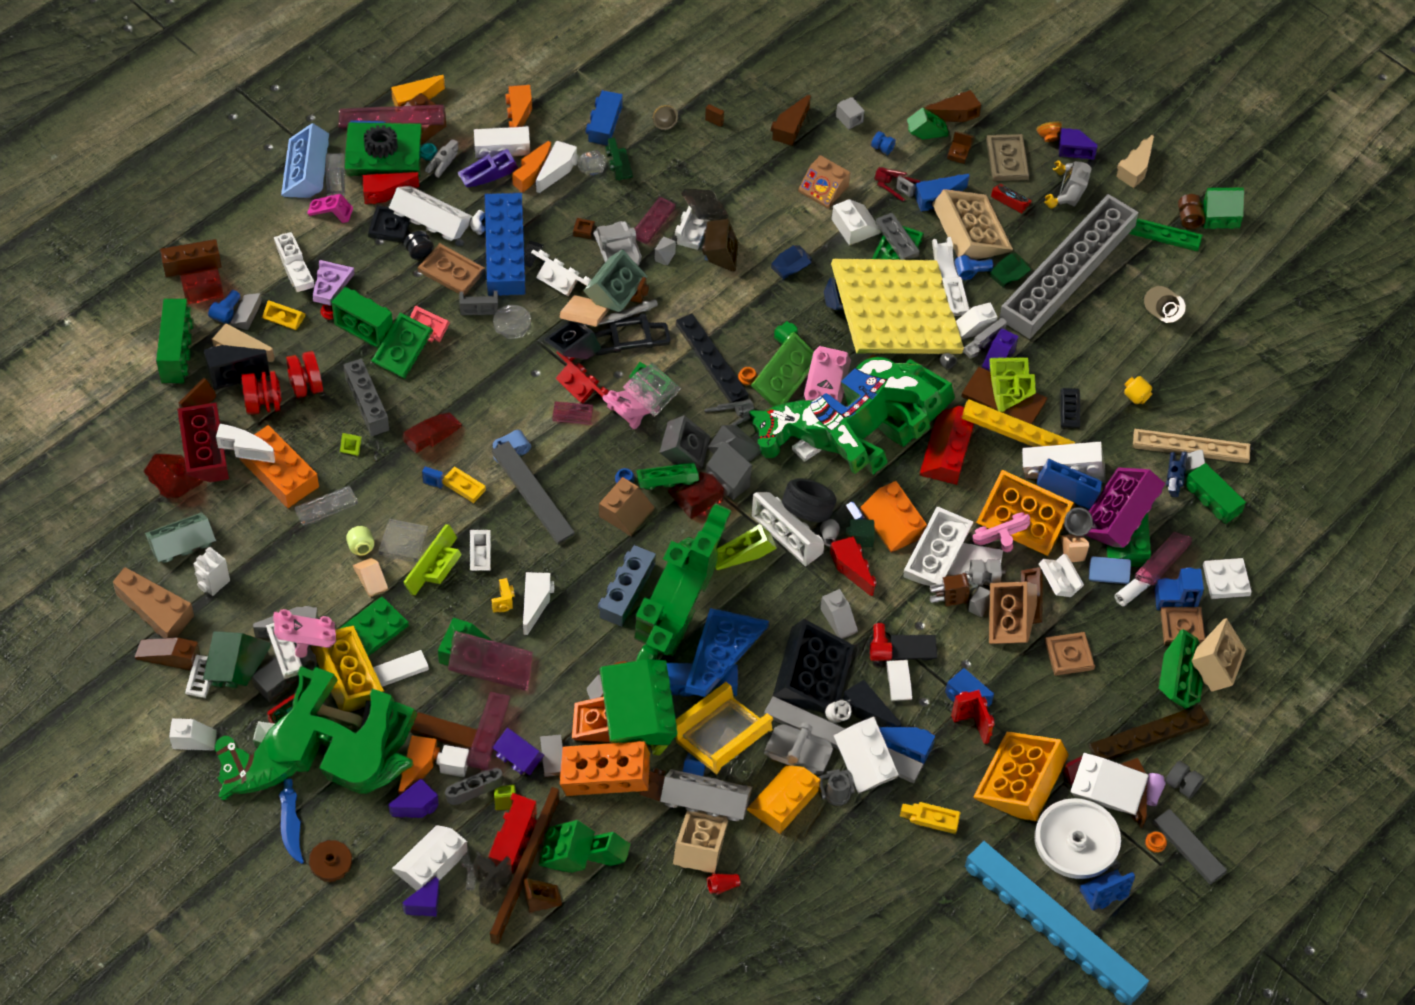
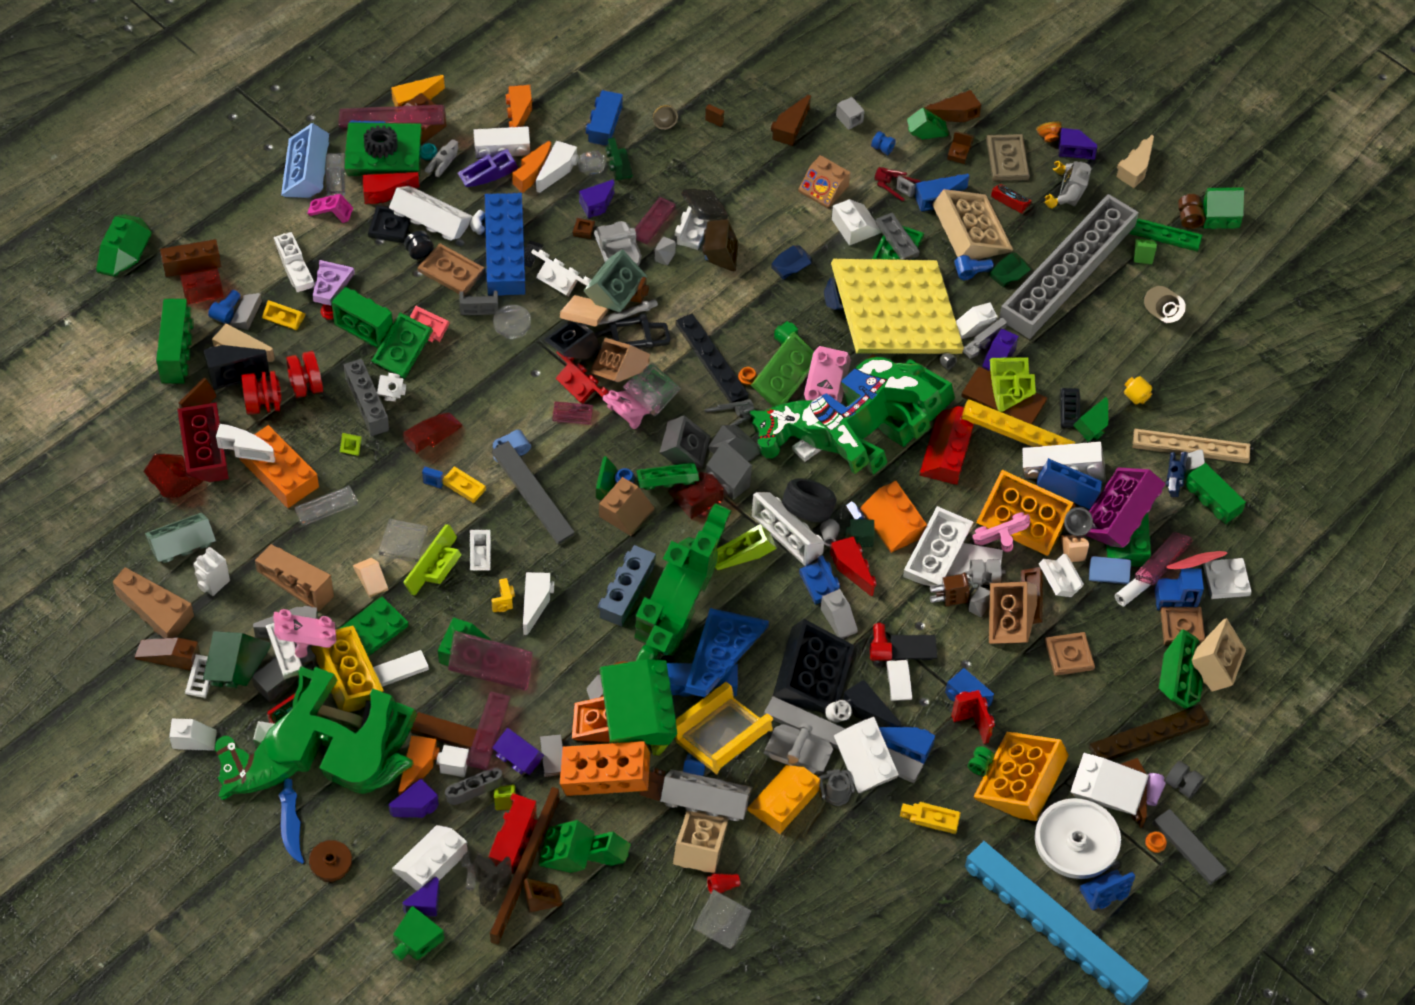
(122, 244): none -> green wedge
(296, 577): none -> medium nougat wedge
(360, 540): yellowish green head -> none
(386, 381): none -> white brick
(416, 936): none -> green torso
(596, 198): none -> dark purple slope
(606, 478): none -> green slope
(619, 361): none -> medium nougat slope
(722, 919): none -> clear slope
(819, 579): none -> blue bracket
(951, 281): white piece -> none
(981, 760): none -> green wheel
(1071, 769): dark red slope -> none
(1094, 421): none -> green slope
(1144, 251): none -> bright green slope
(1196, 560): none -> coral sticker

